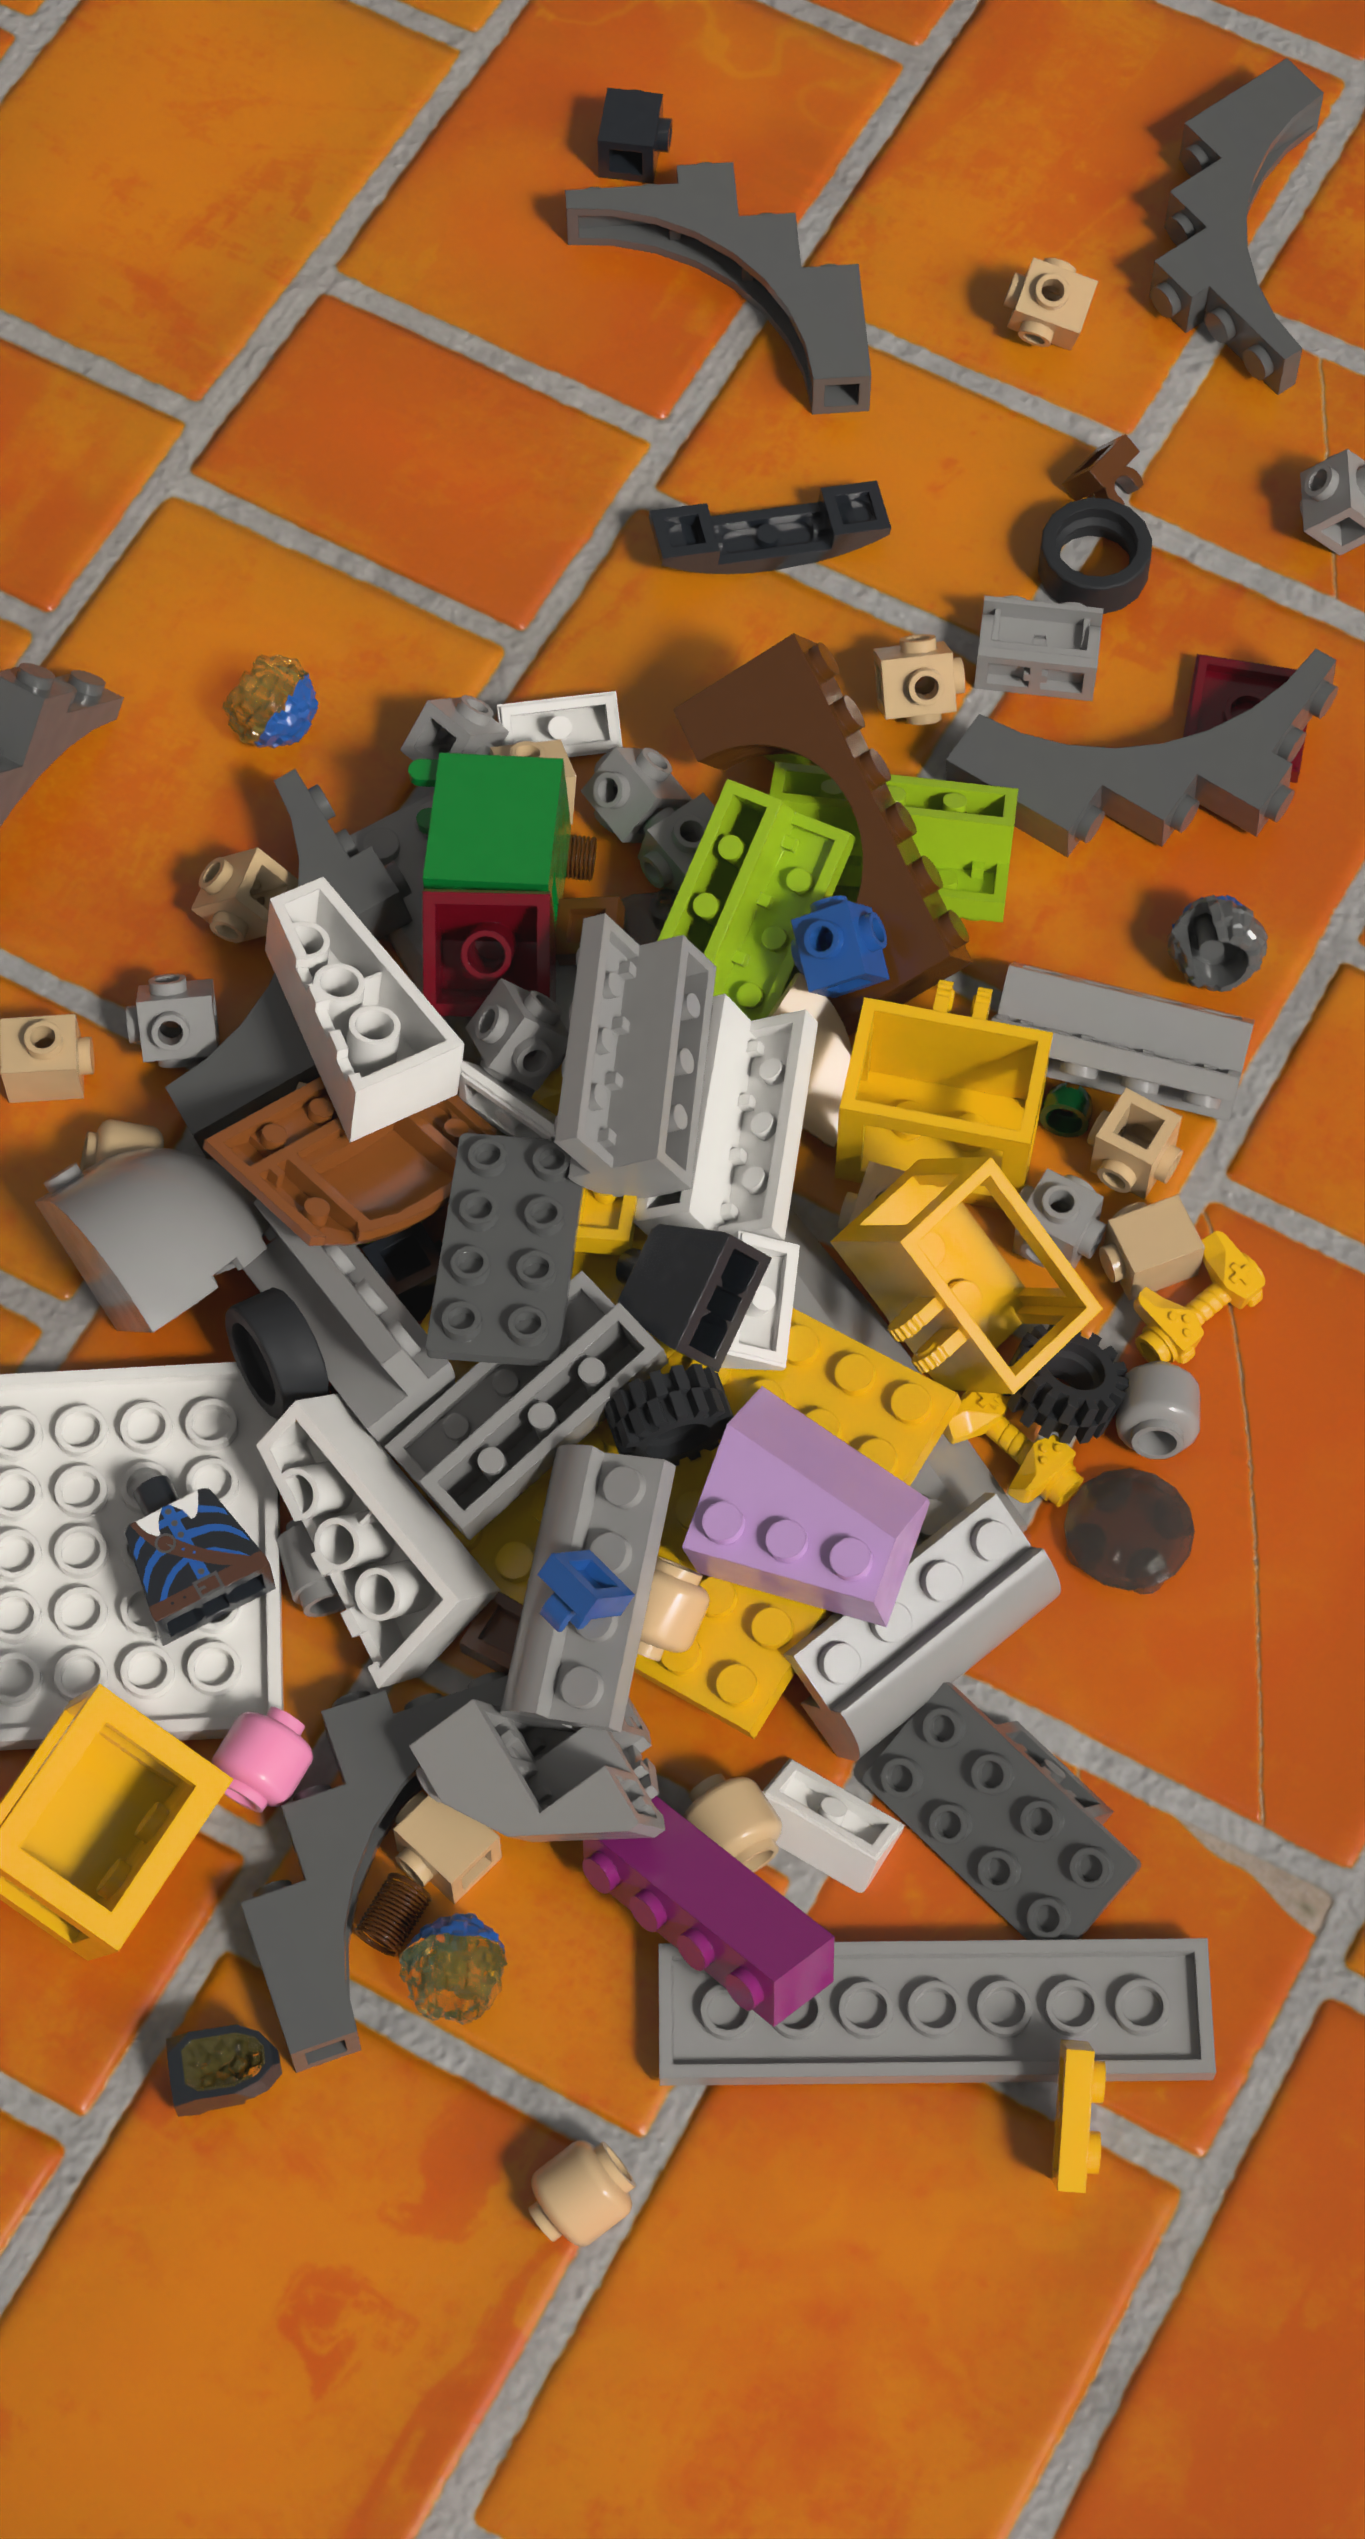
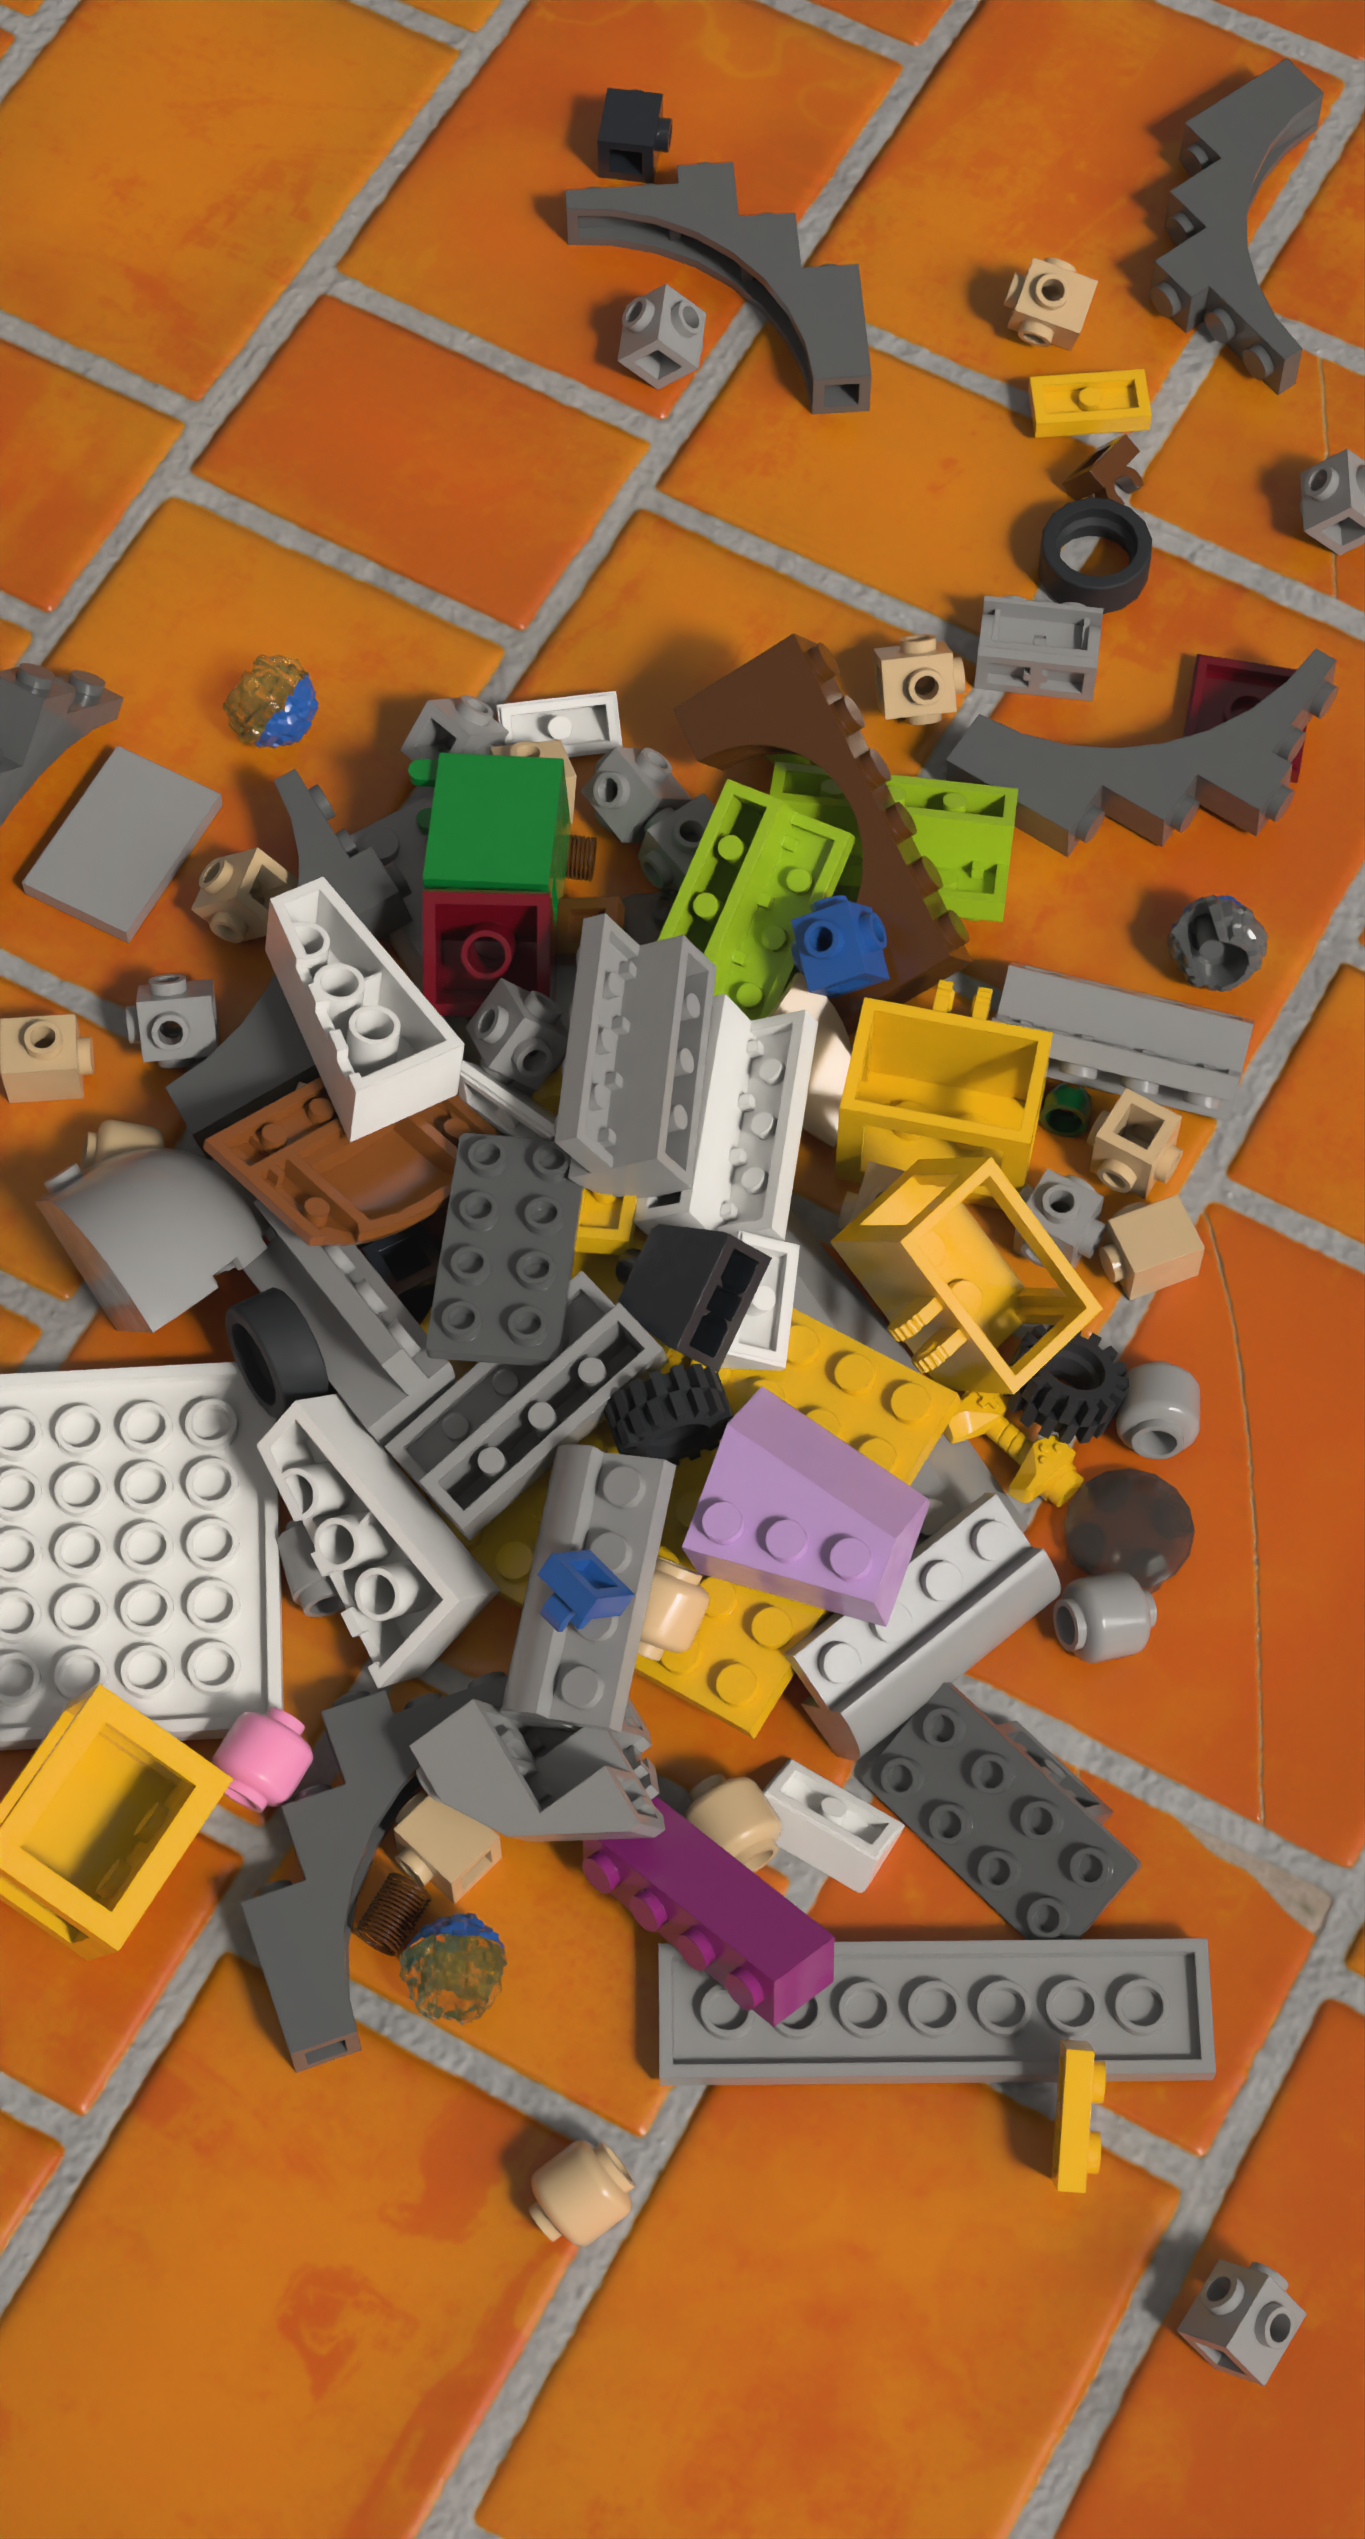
(122, 844): none -> light grey tile
(192, 1558): torso -> none
(219, 2068): rock -> none
(493, 1633): reddish brown tile -> none
(662, 336): none -> light grey brick
(773, 537): black slope -> none
(1089, 403): none -> yellow plate
(1104, 1617): none -> light grey head
(1176, 1330): yellow piece -> none
(1242, 2320): none -> light grey brick

